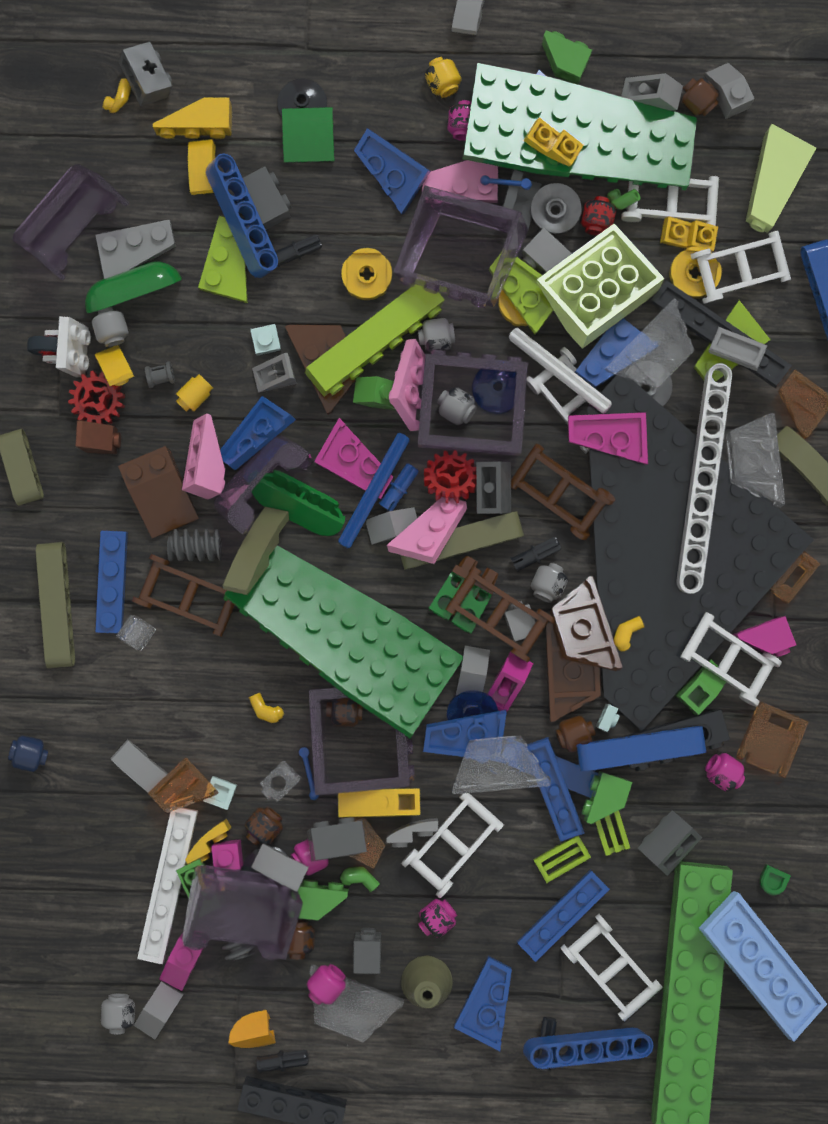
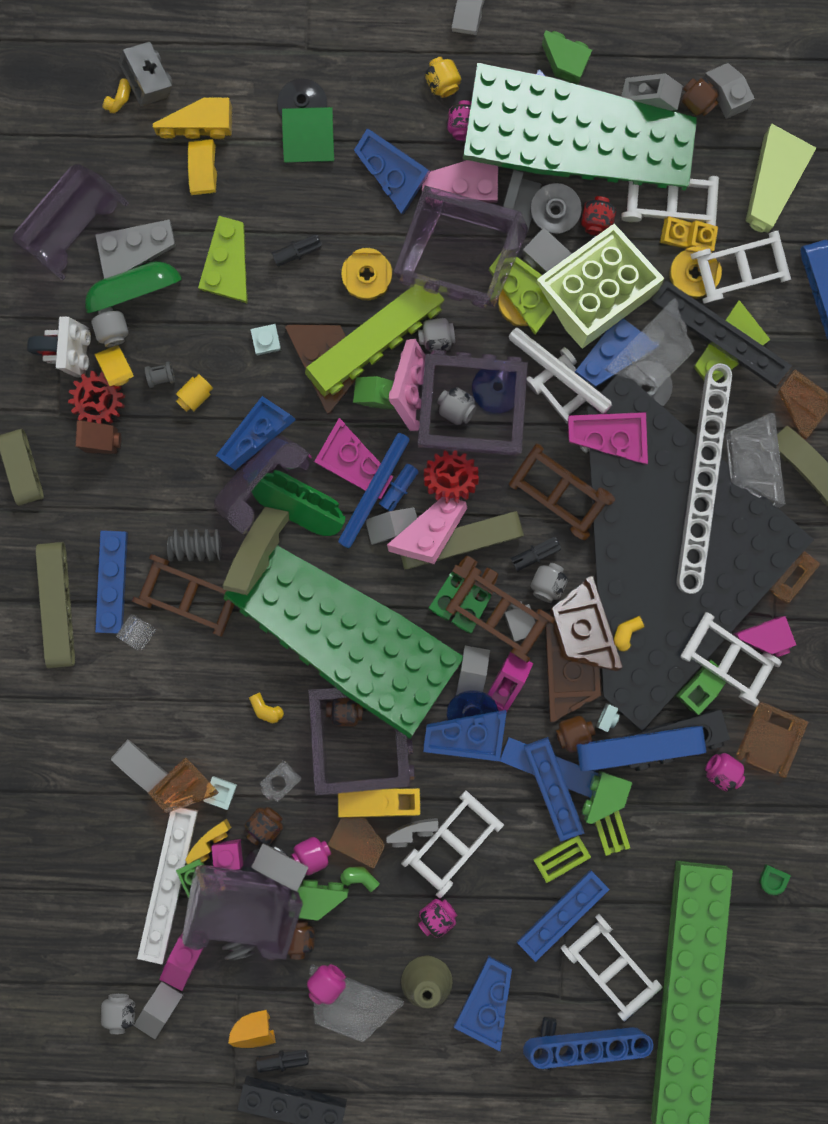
(27, 753): dark blue head -> none
(158, 491): reddish brown slope -> none
(204, 461): bright pink slope -> none
(243, 204): blue beam -> none
(266, 197): dark grey brick -> none
(274, 373): light grey slope -> none
(304, 752): blue hinge -> none
(336, 840): dark grey brick -> none
(367, 951): dark grey brick -> none
(493, 487): dark grey brick -> none
(498, 765): clear wing -> none
(525, 183): blue hinge -> none
(555, 145): yellow slope -> none
(624, 201): bright green arm -> none
(669, 842): dark grey brick -> none
(737, 348): light grey tile -> none
(763, 966): light blue plate -> none

